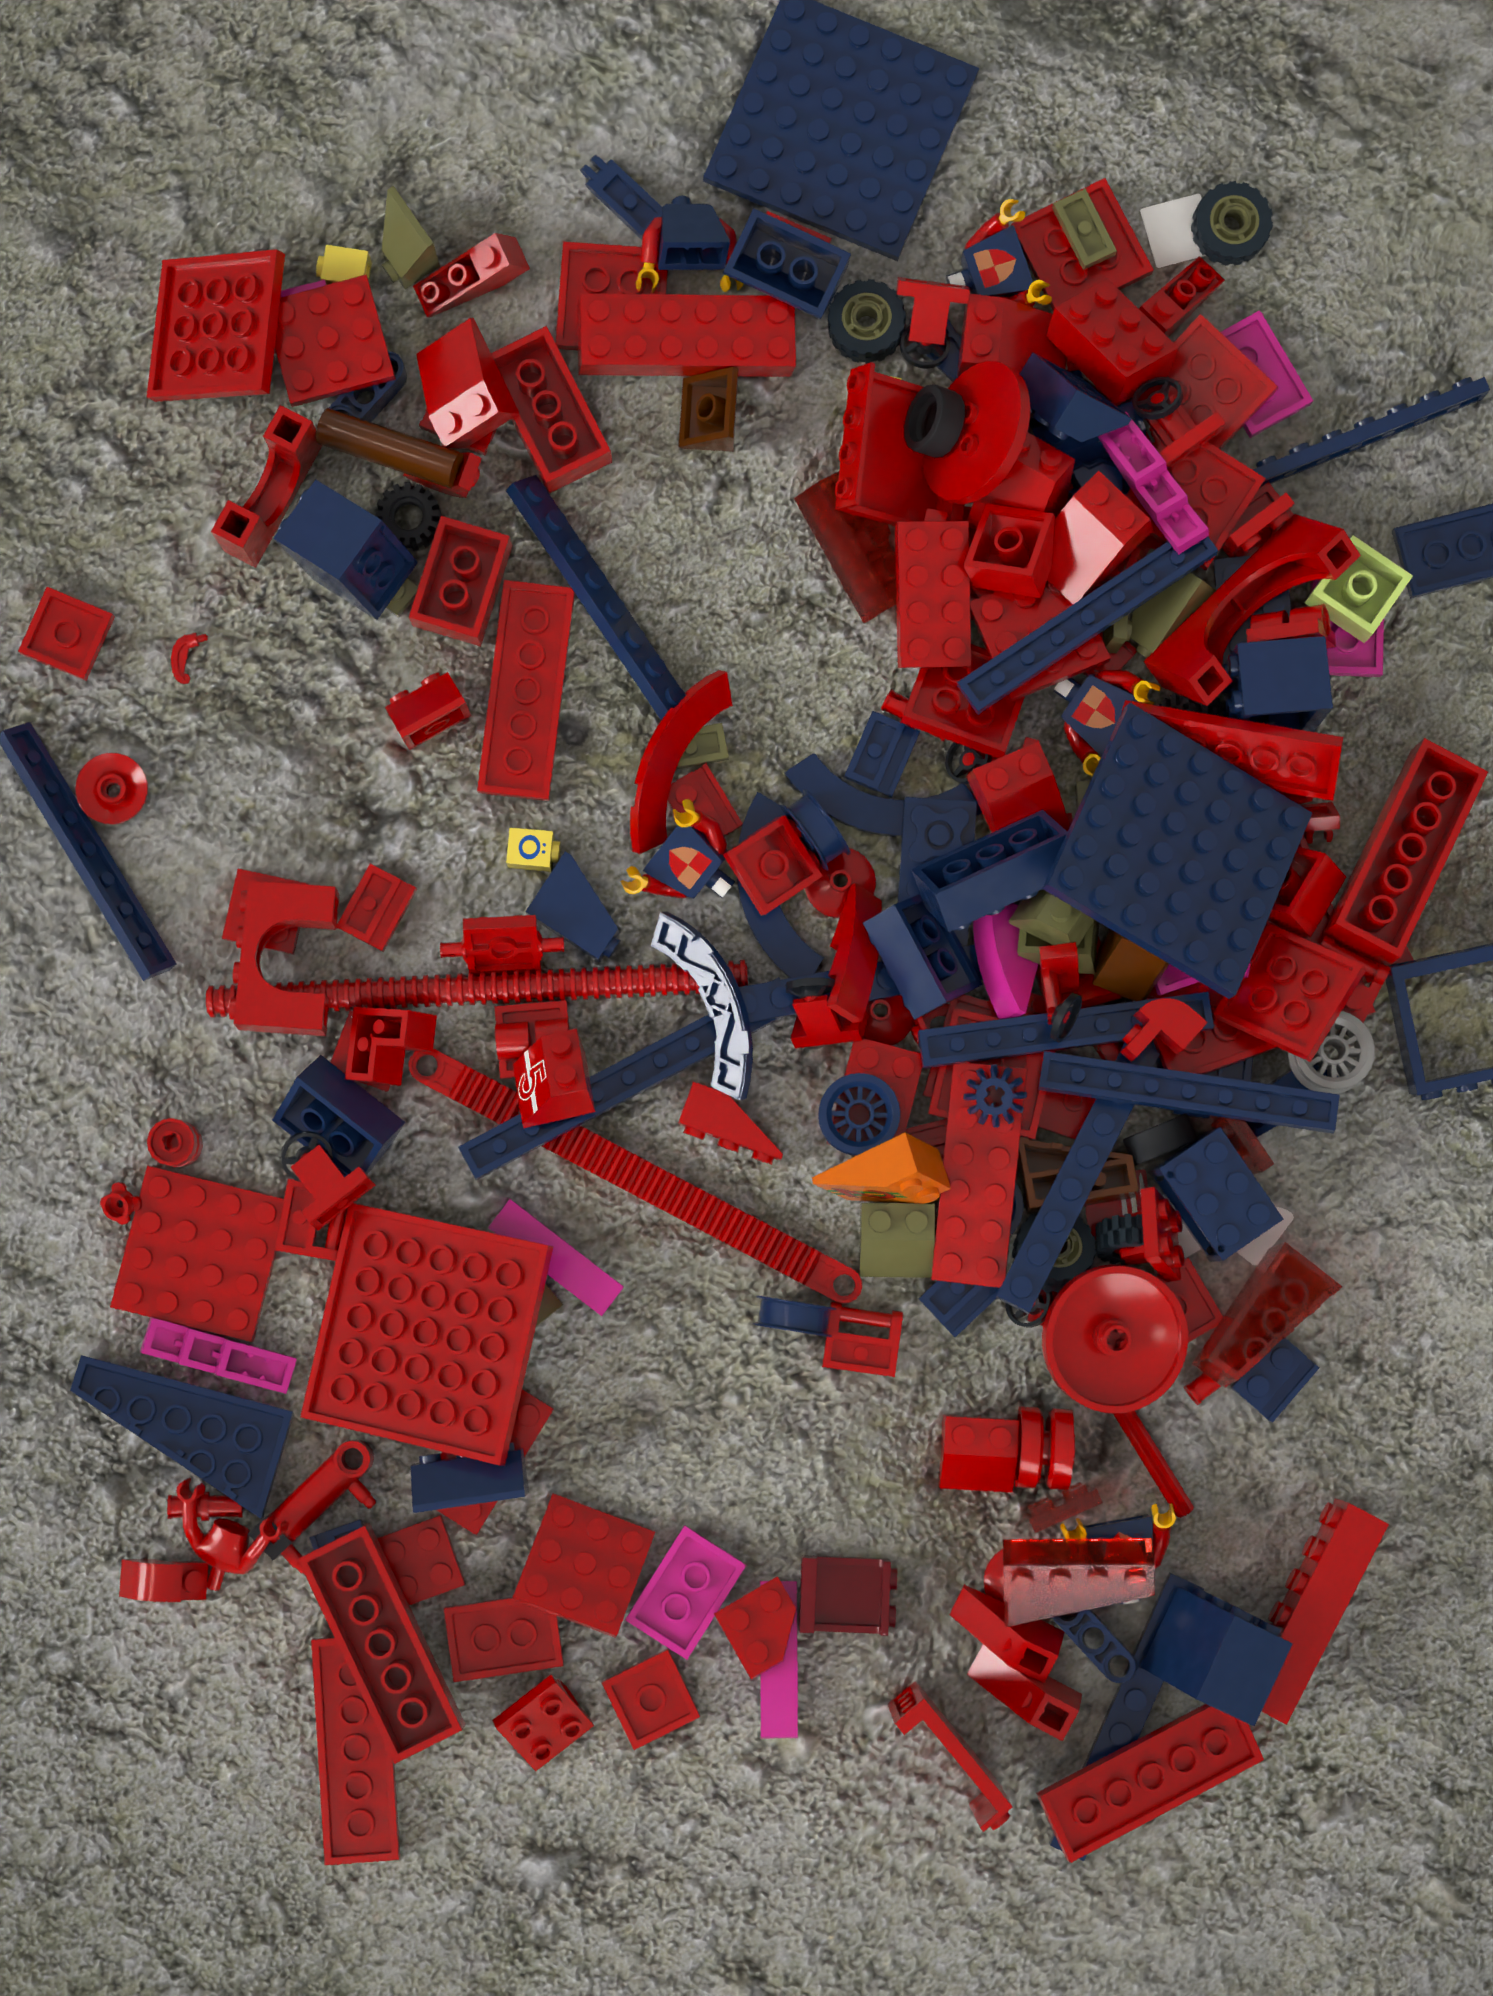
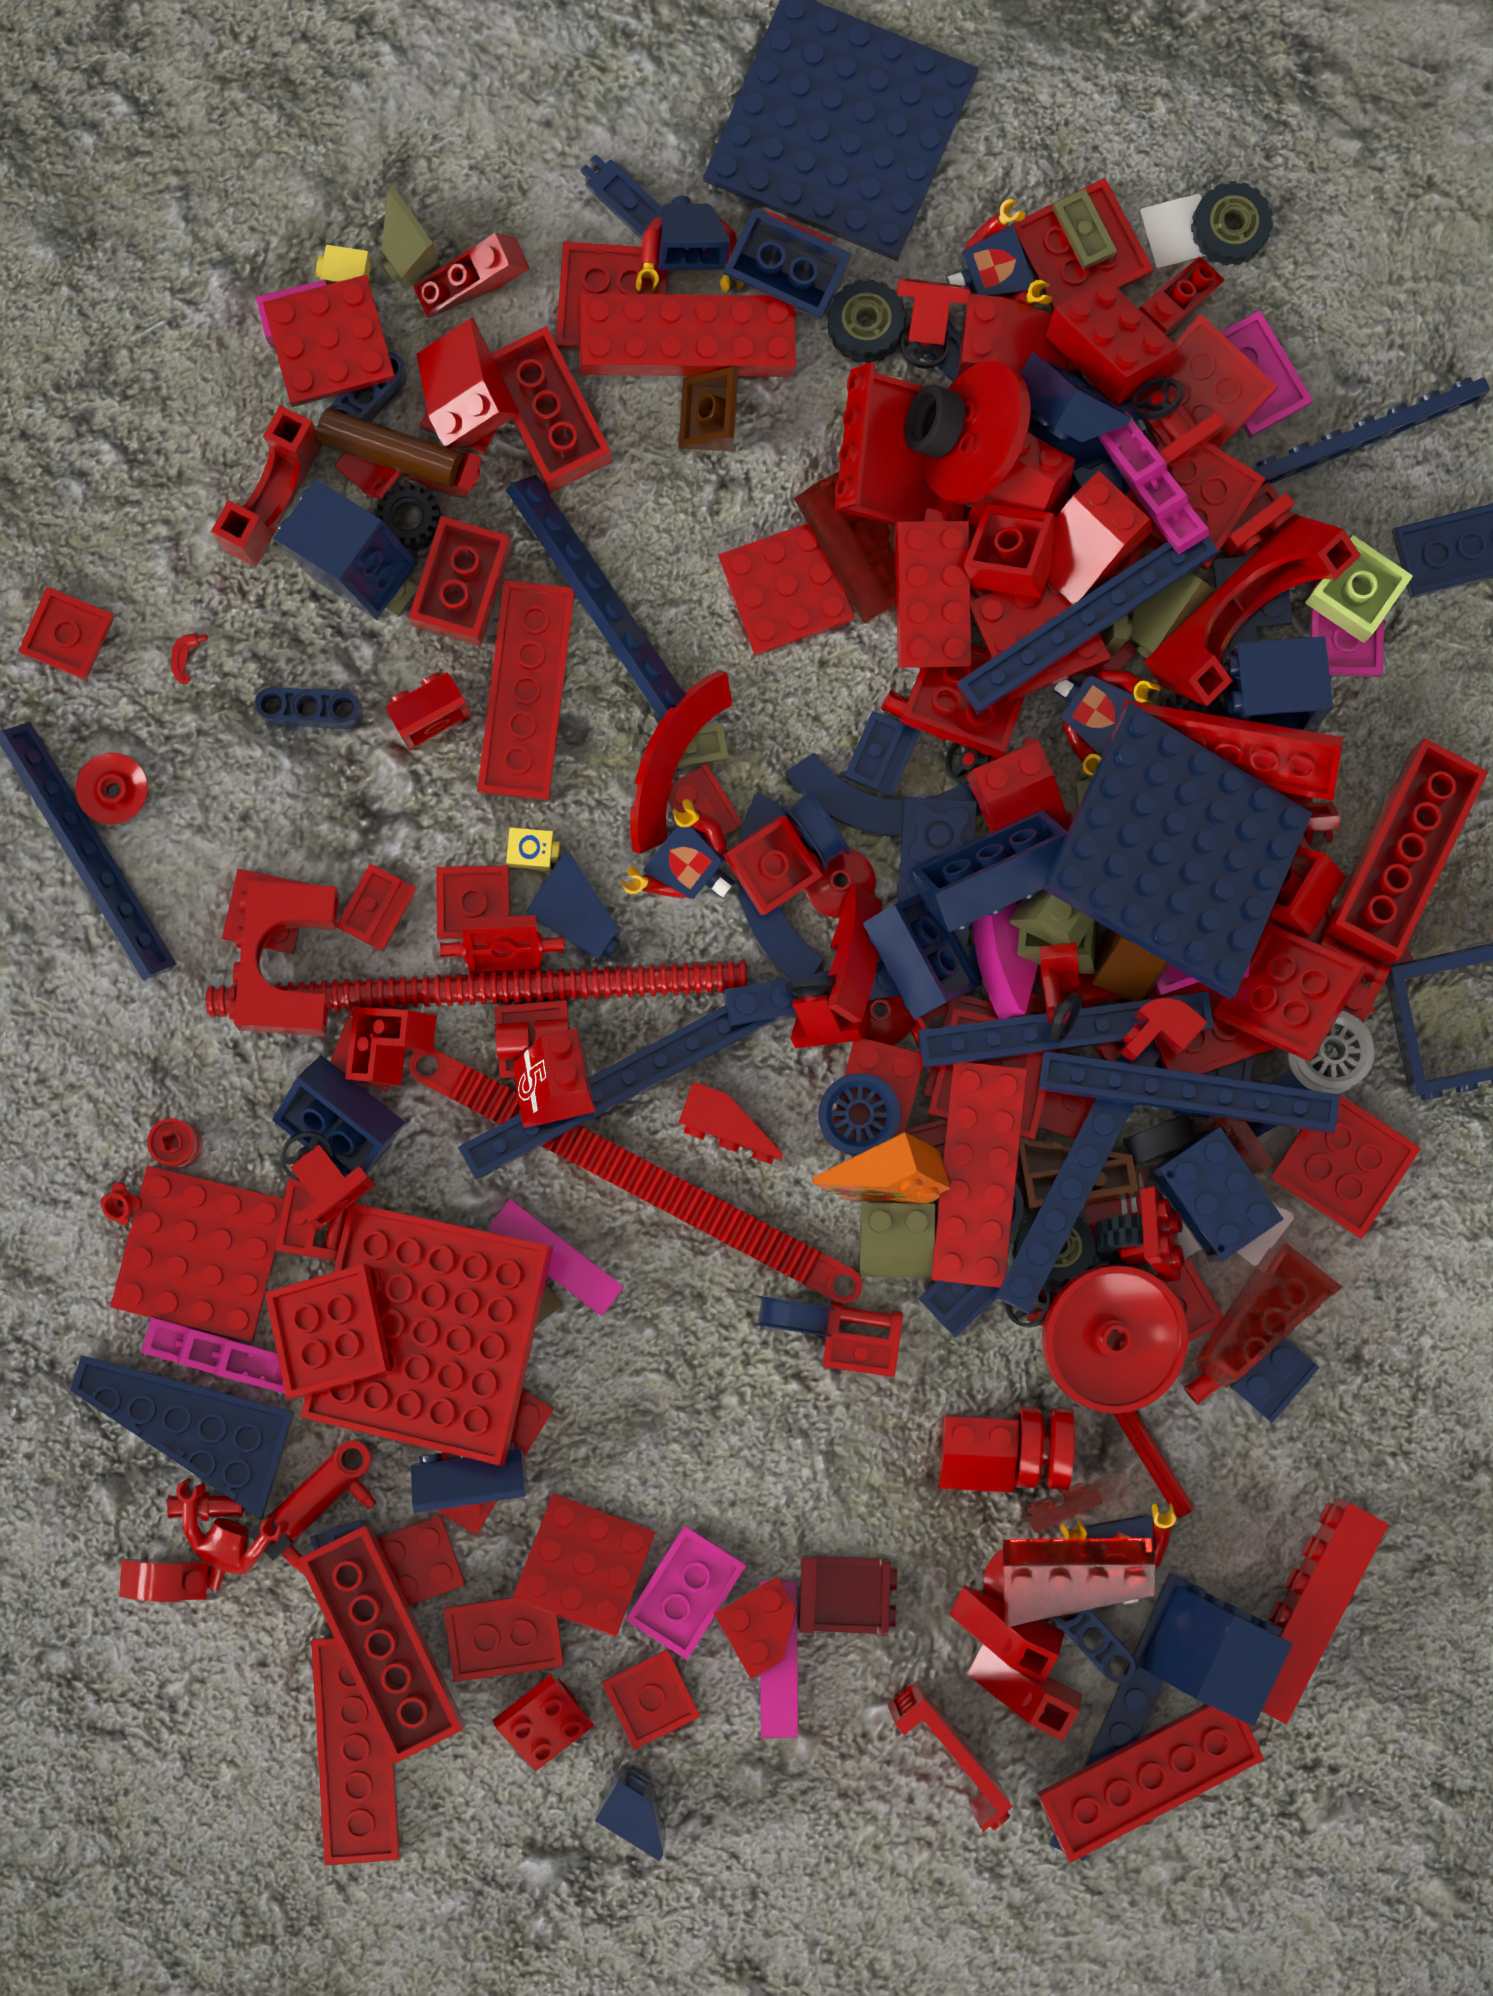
(216, 326): red plate -> none
(293, 699): none -> dark blue beam
(328, 1331): none -> red plate
(367, 475): none -> red bracket
(470, 894): none -> red plate
(633, 1811): none -> dark blue slope
(721, 997): tile -> none
(785, 589): none -> red plate
(983, 1092): dark blue gear -> none
(1301, 623): red plate -> none
(1348, 1171): none -> red plate

